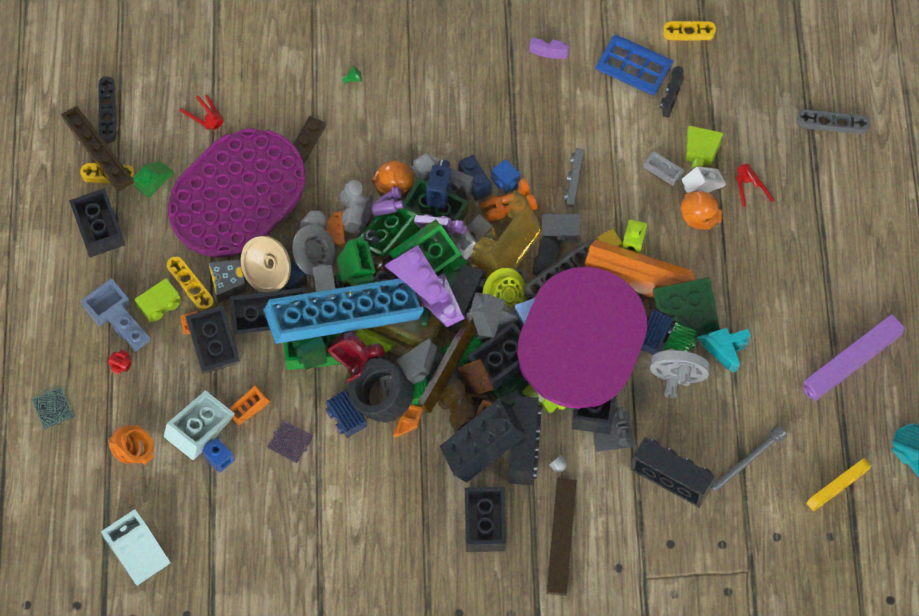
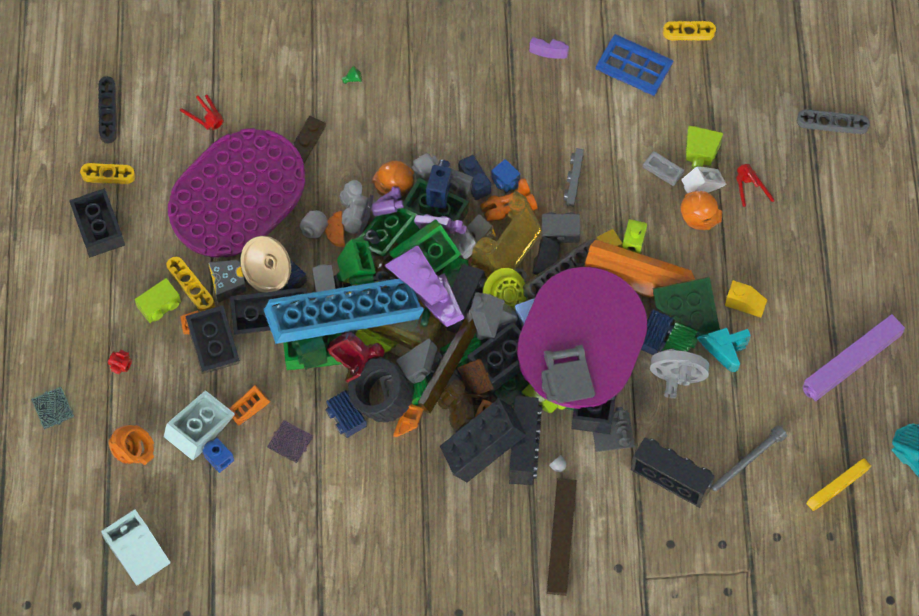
(97, 148): dark brown plate -> none
(109, 304): sand blue plate -> none
(151, 178): green slope -> none
(309, 252): light grey wheel -> none
(485, 519): black brick -> none
(567, 380): none -> dark grey piece
(672, 91): black hinge -> none
(745, 299): none -> yellow slope

